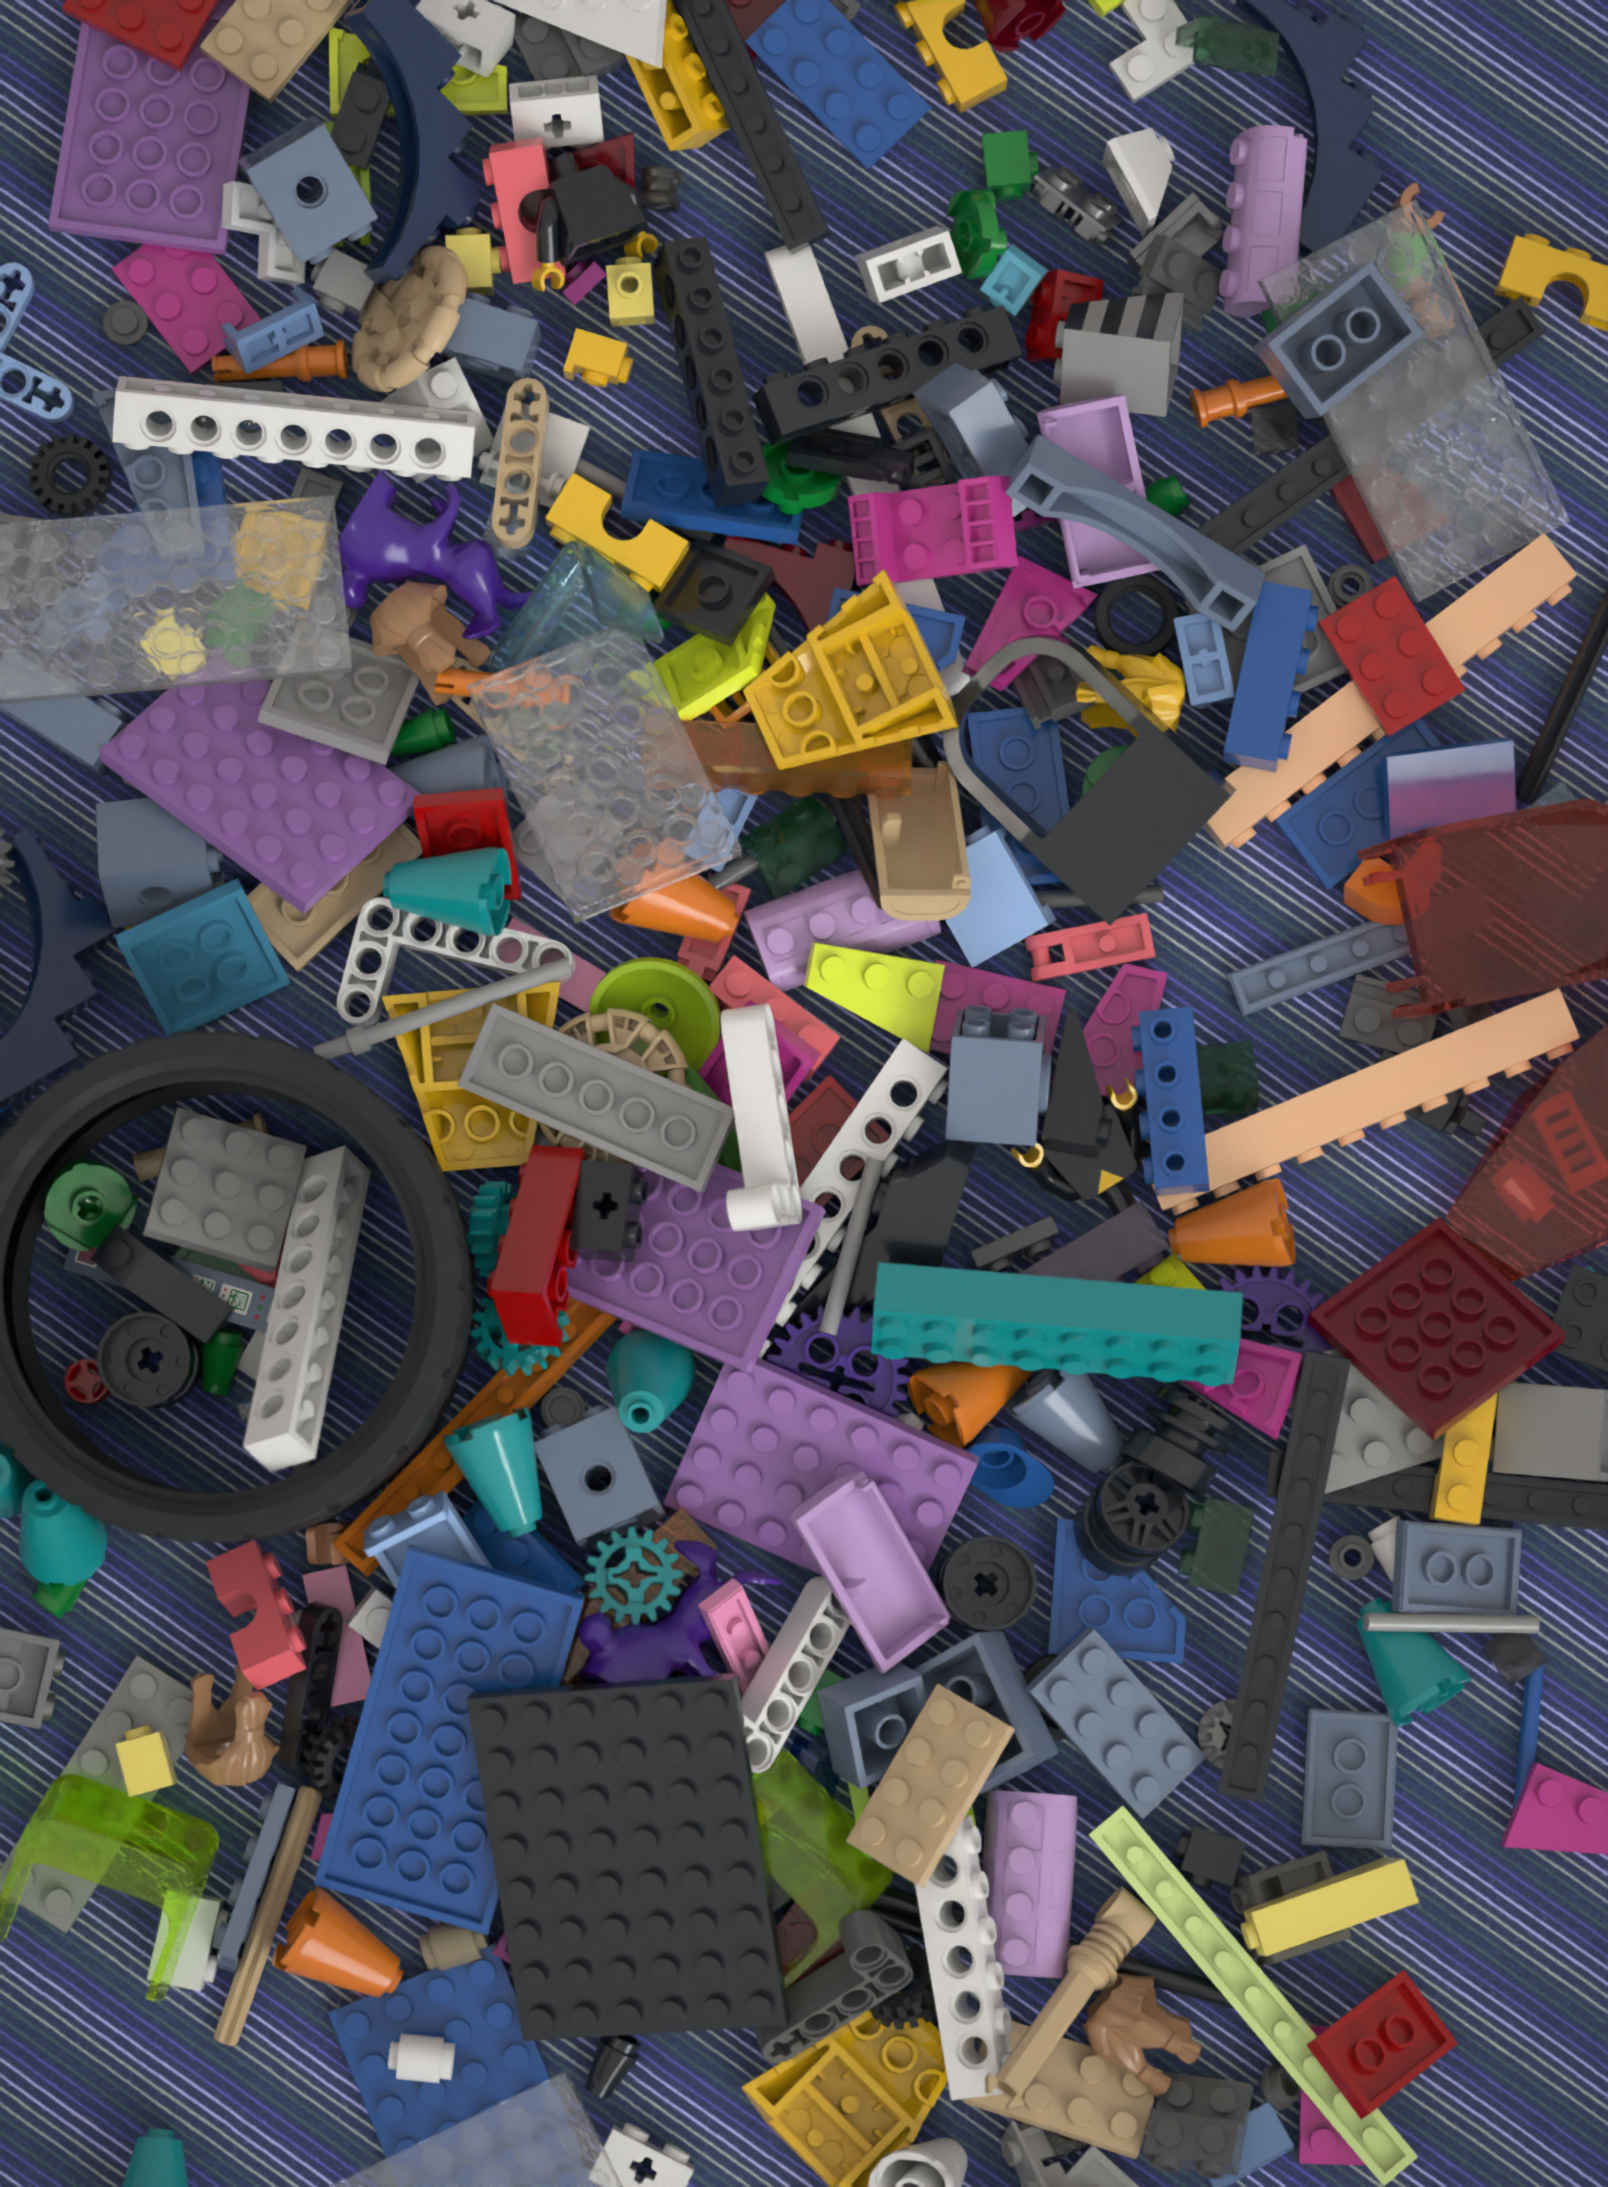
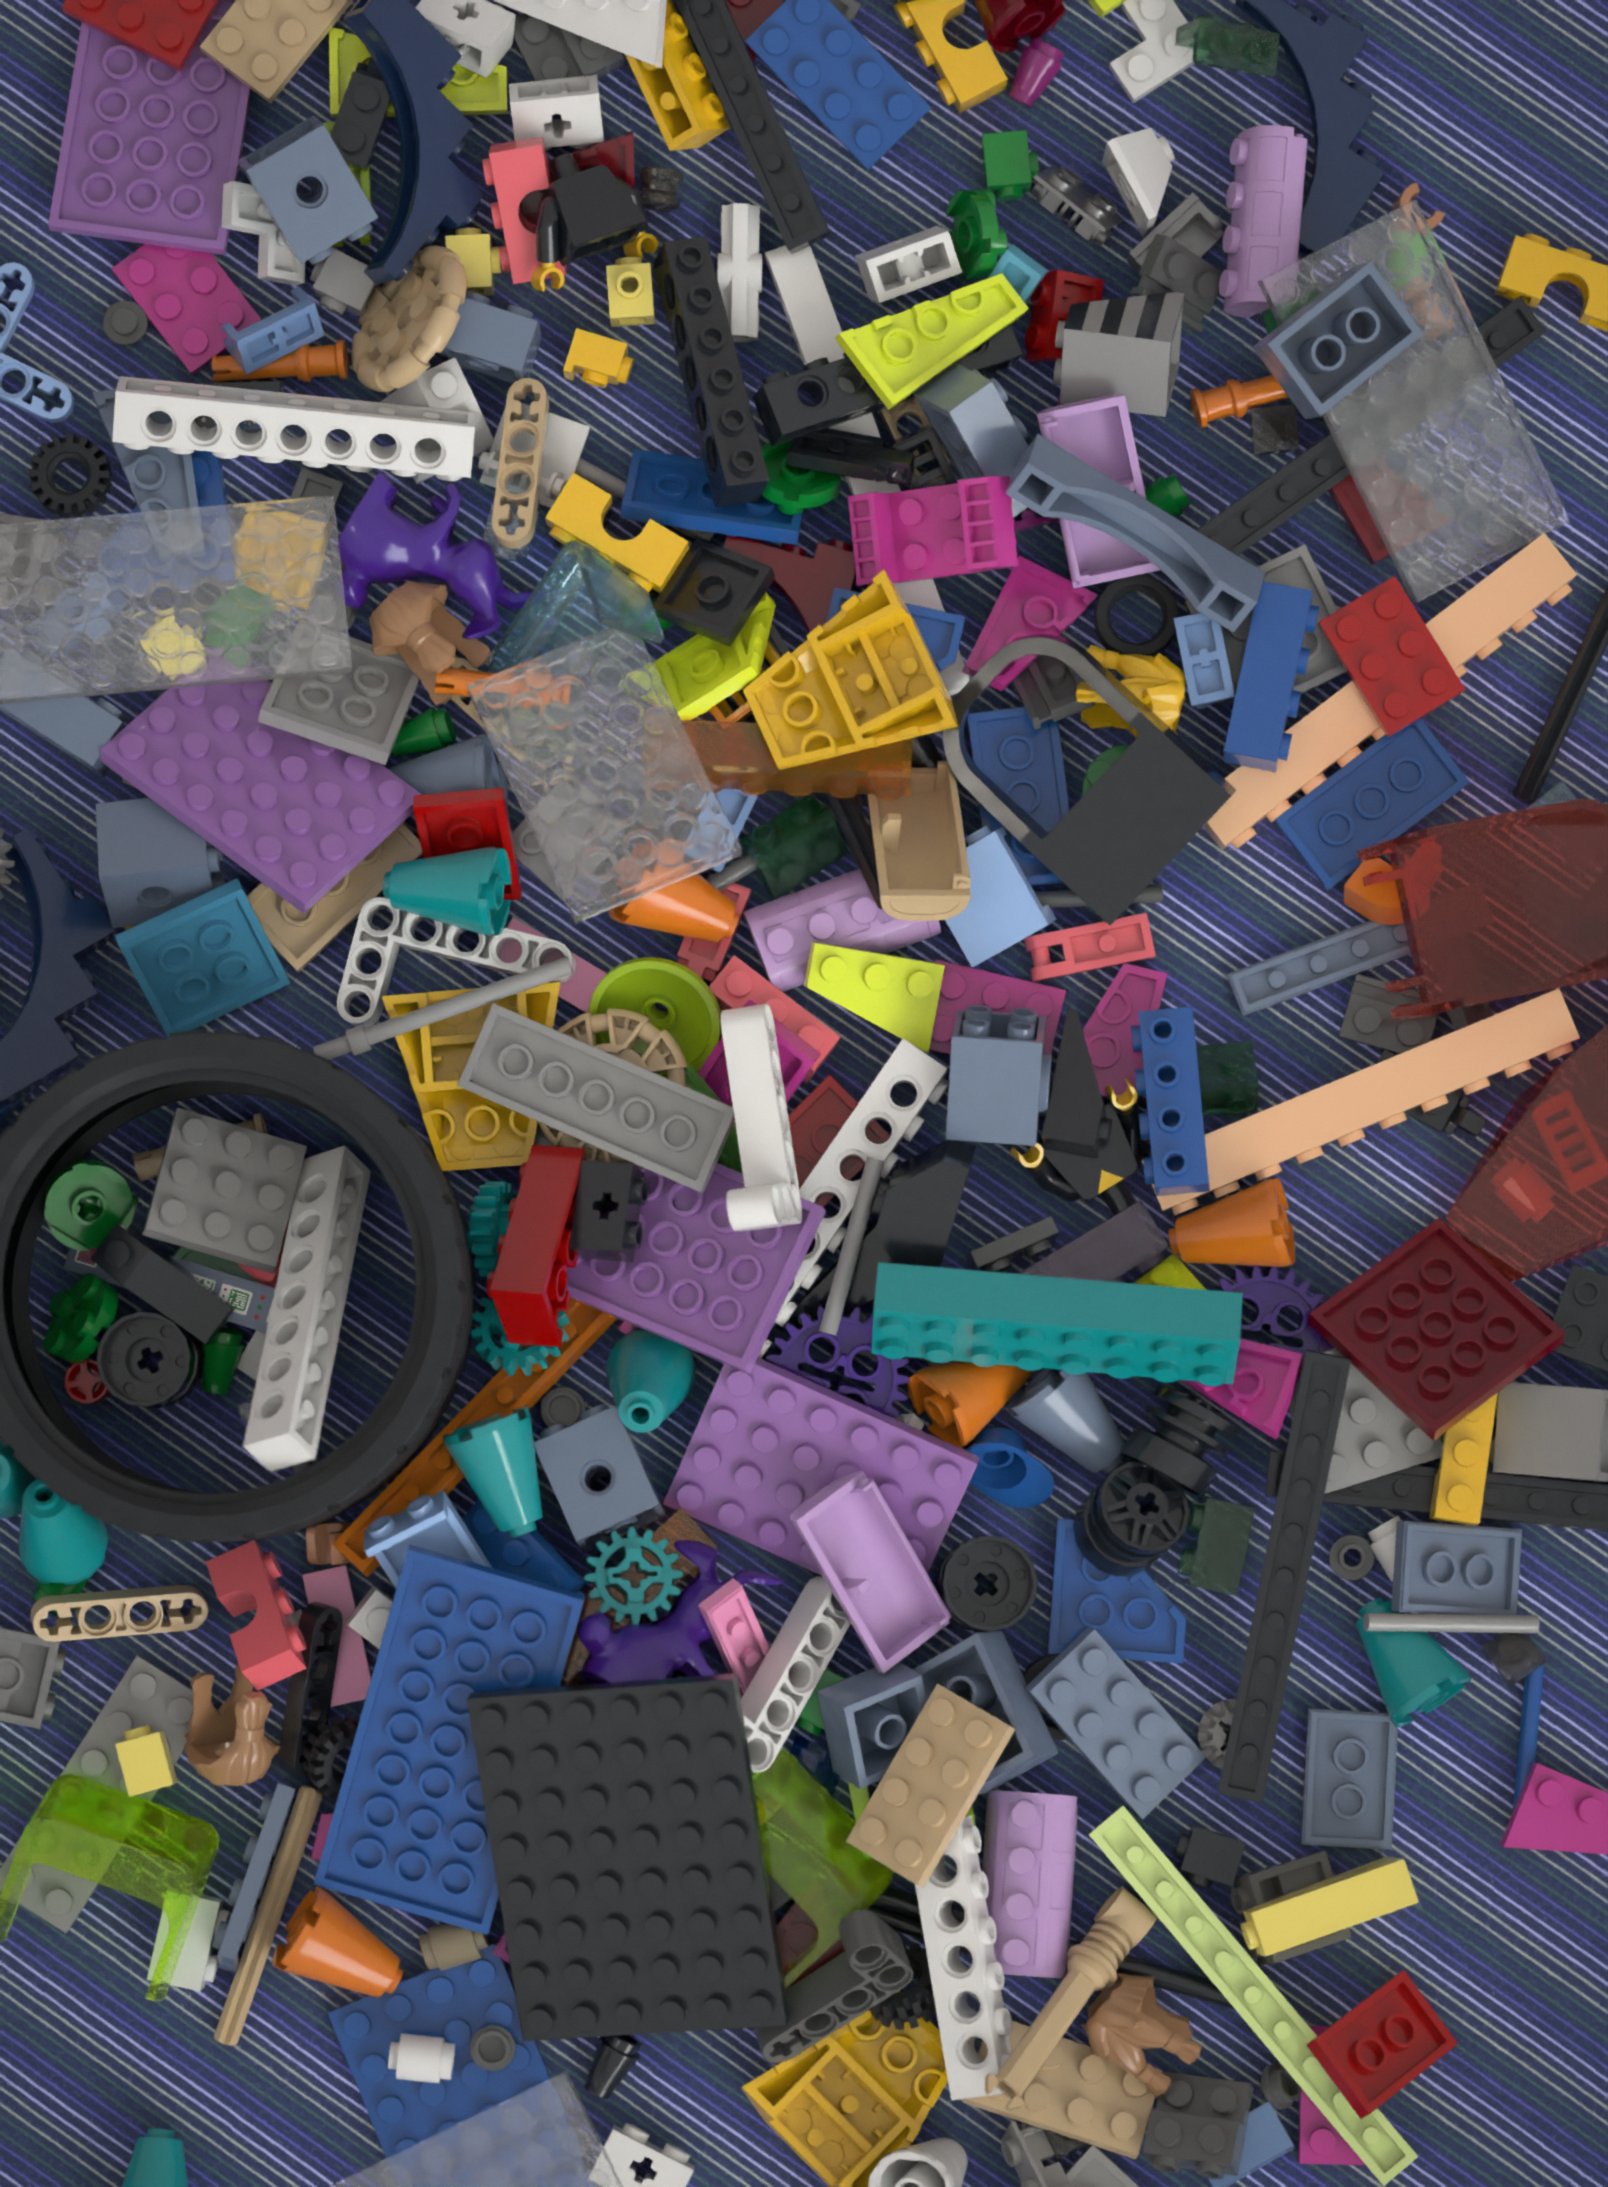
(79, 1318): none -> green plate
(119, 1605): none -> tan beam
(492, 2047): none -> dark grey plate
(581, 279): magenta plate -> none
(740, 269): none -> white piece
(918, 344): none -> neon yellow wing
(1035, 71): none -> magenta cone
(1344, 573): dark grey plate -> none
(1447, 784): tile -> none

